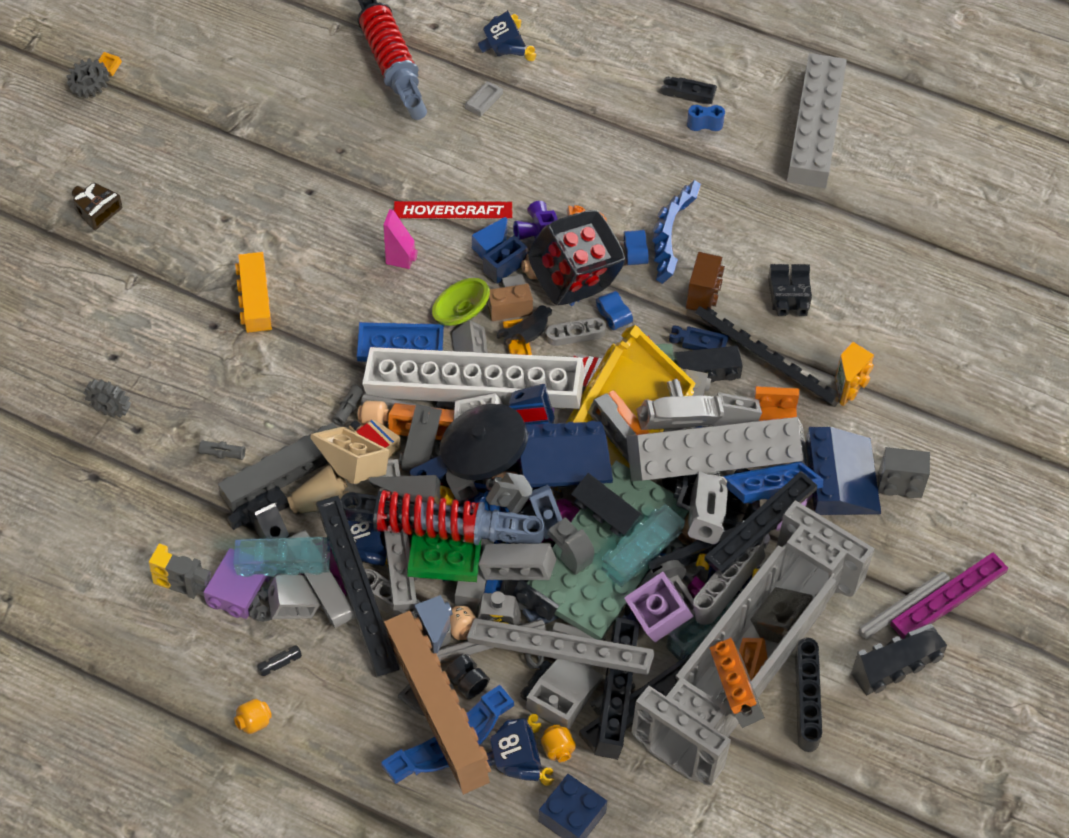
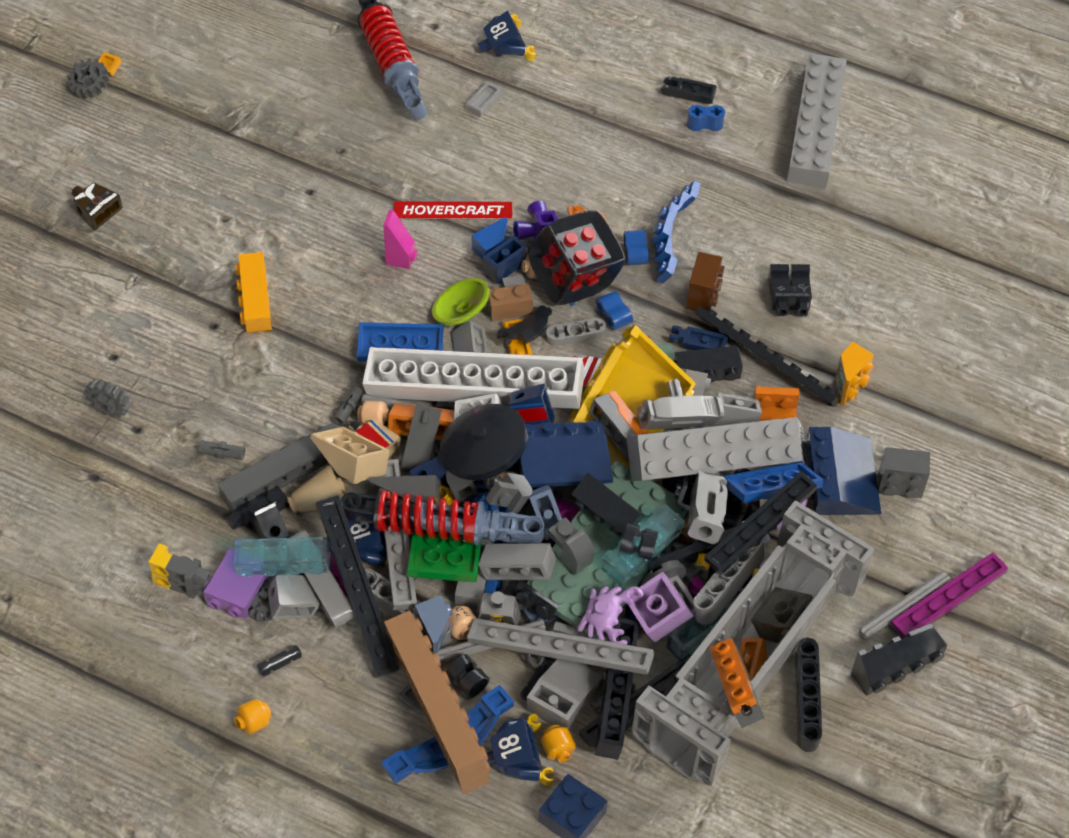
(604, 611): none -> lavender animal
(646, 545): none -> black wheel

